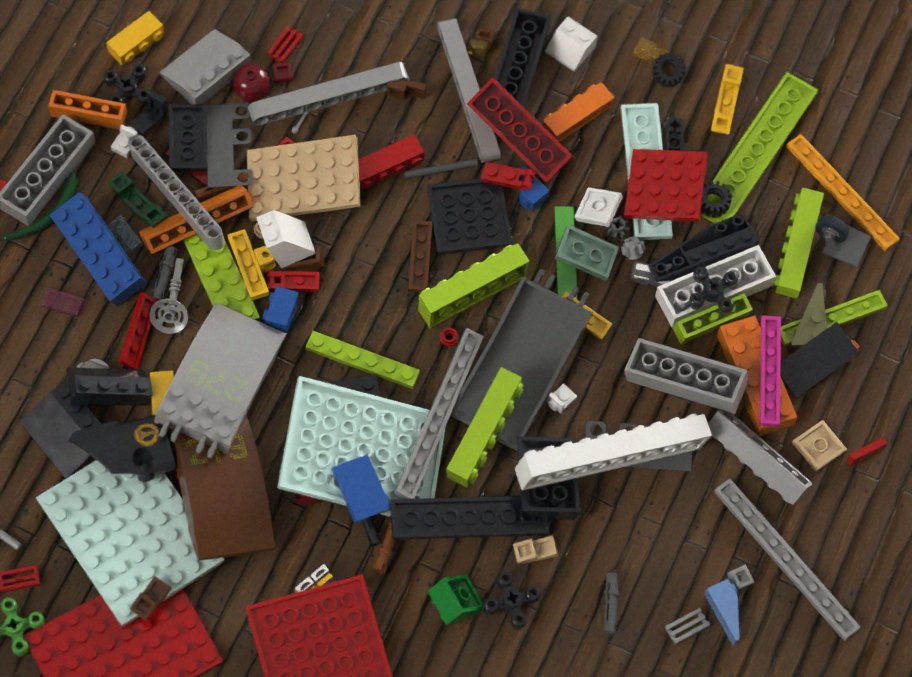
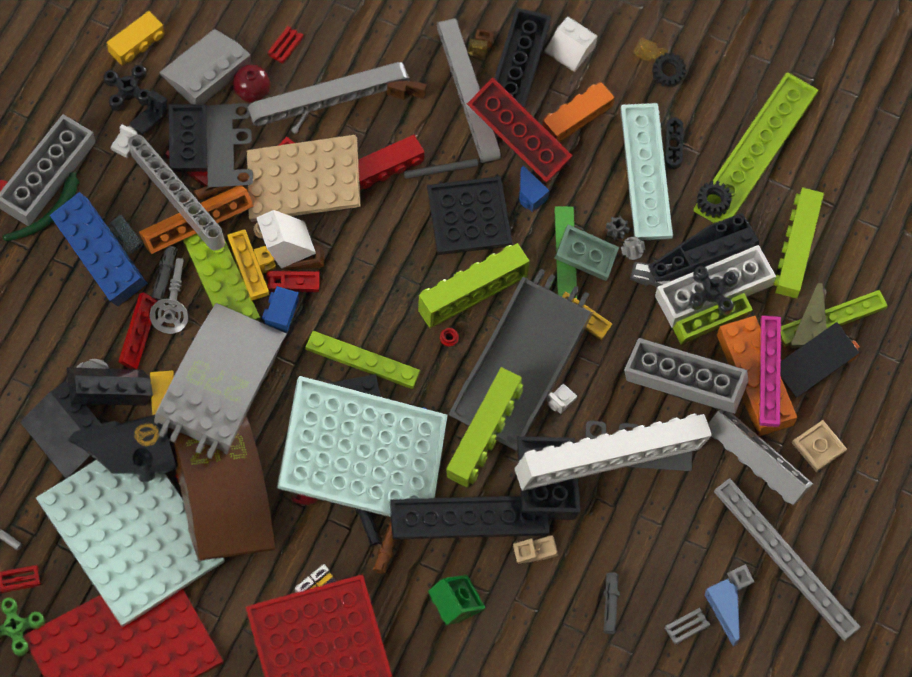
(62, 302): clear pink tile -> none
(88, 109): orange brick -> none
(136, 201): dark green slope -> none
(151, 598): reddish brown slope -> none
(282, 72): dark red tile -> none
(361, 488): blue tile -> none
(420, 256): reddish brown plate -> none
(438, 415): light grey plate -> none
(508, 176): red plate -> none
(514, 595): black gear -> none
(598, 207): white tile -> none
(666, 185): red plate -> none
(727, 99): yellow slope -> none
(841, 240): dark grey plate -> none
(843, 192): light orange tile -> none
(866, 452): red tile -> none

